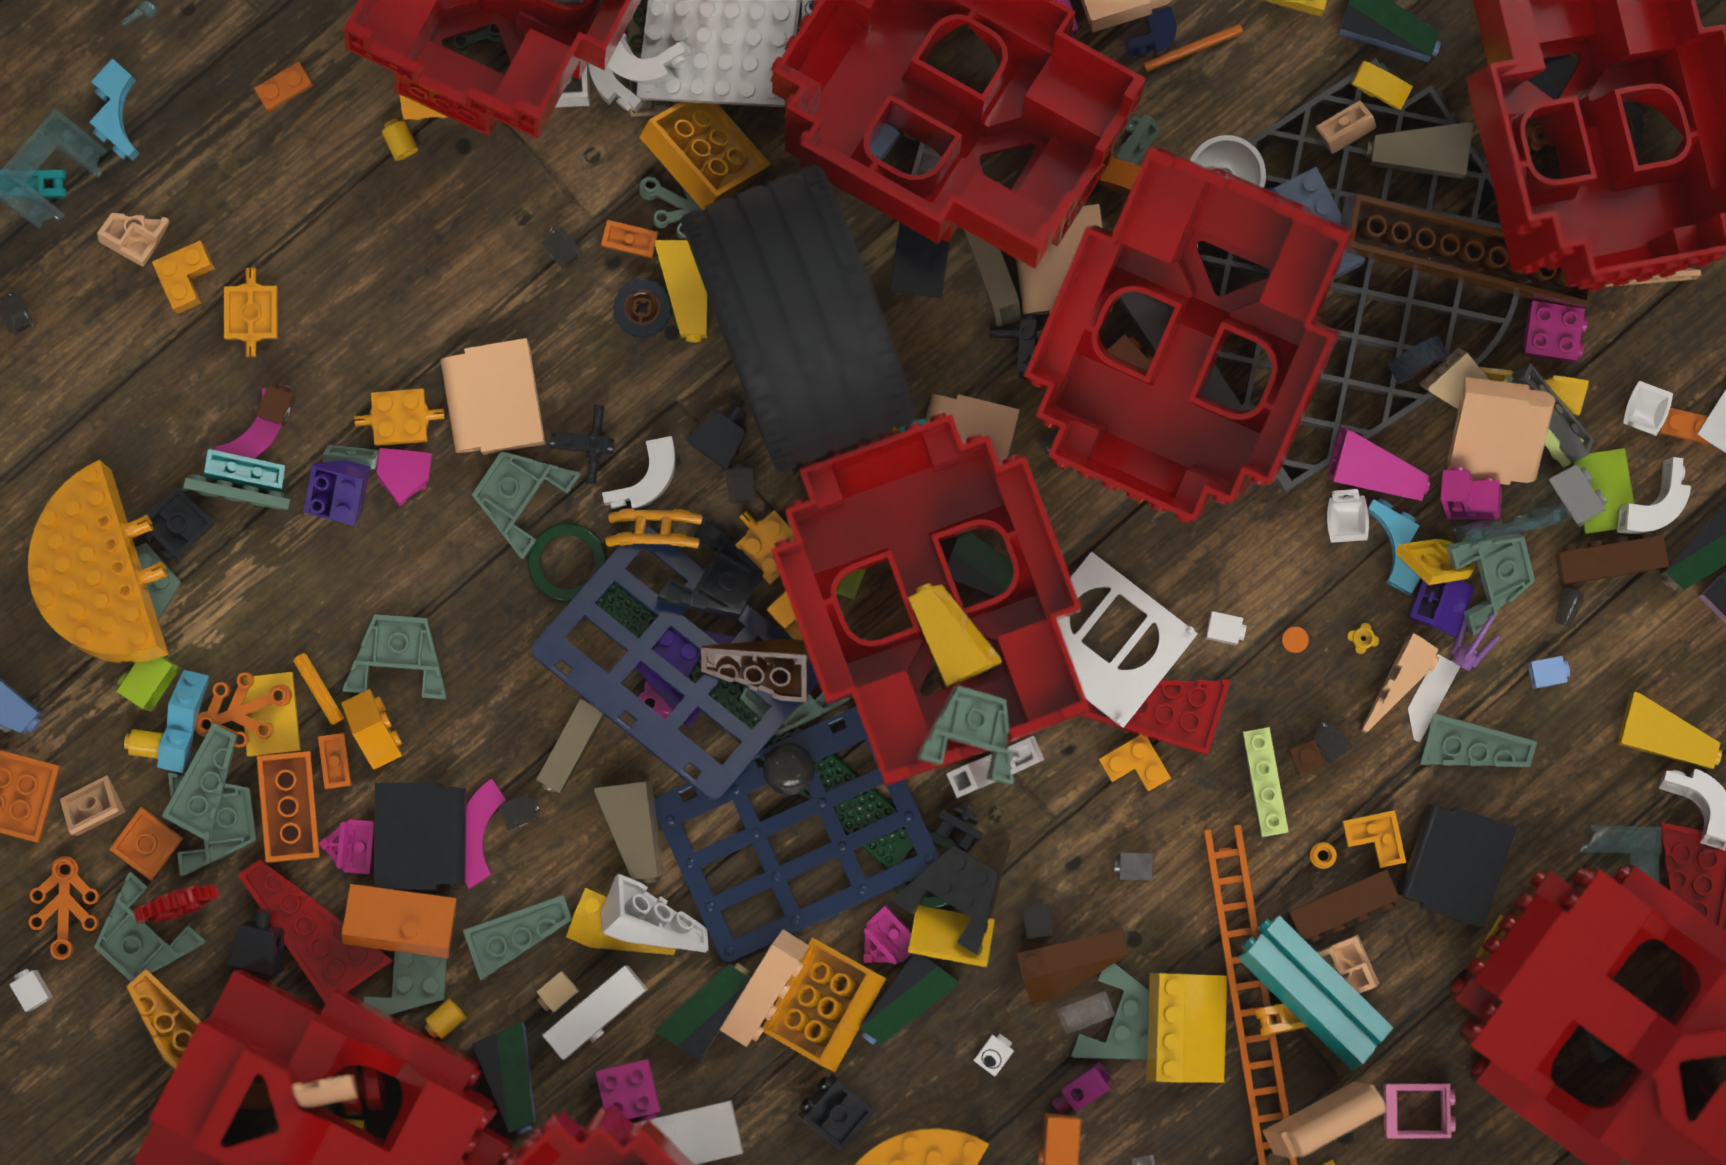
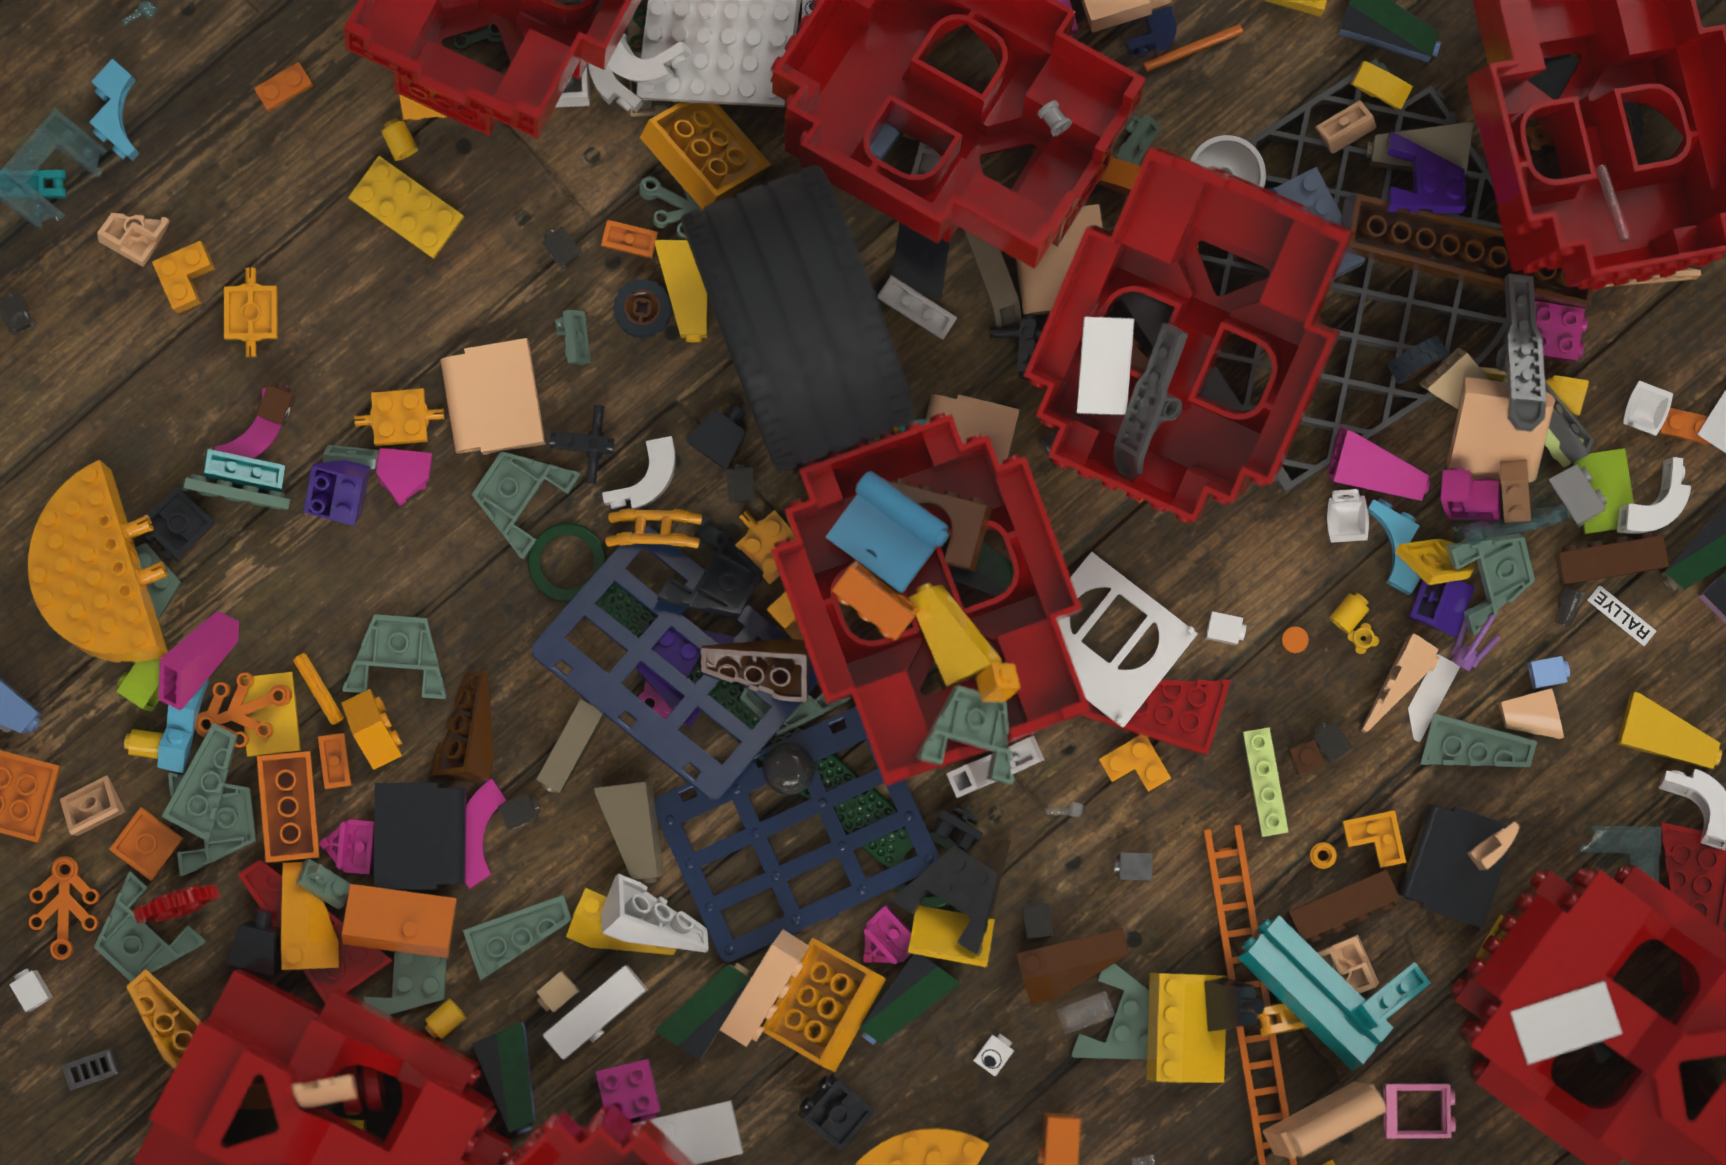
(111, 1062): none -> flat silver slope
(195, 659): none -> dark pink slope
(306, 926): none -> light orange wedge
(323, 883): none -> sand green hinge
(406, 207): none -> yellow plate
(468, 745): none -> reddish brown wedge
(576, 340): none -> sand green hinge
(875, 600): none -> orange brick
(889, 526): none -> dark azure door
(917, 307): none -> white tile
(967, 518): none -> reddish brown arch
(998, 682): none -> light orange brick
(1054, 118): none -> light grey bush
(1075, 810): none -> clear hand
(1092, 1082): magenta torso -> none
(1105, 365): none -> white sticker
(1149, 403): none -> dark grey piece
(1231, 1004): none -> black torso
(1350, 612): none -> yellow brick
(1394, 995): none -> teal plate
(1436, 181): none -> dark purple wing
(1493, 847): none -> light nougat slope
(1515, 491): none -> medium nougat brick
(1523, 355): none -> dark grey piece
(1533, 714): none -> light nougat slope
(1566, 1022): none -> white sticker
(1612, 203): none -> clear bar
(1621, 615): none -> white sticker

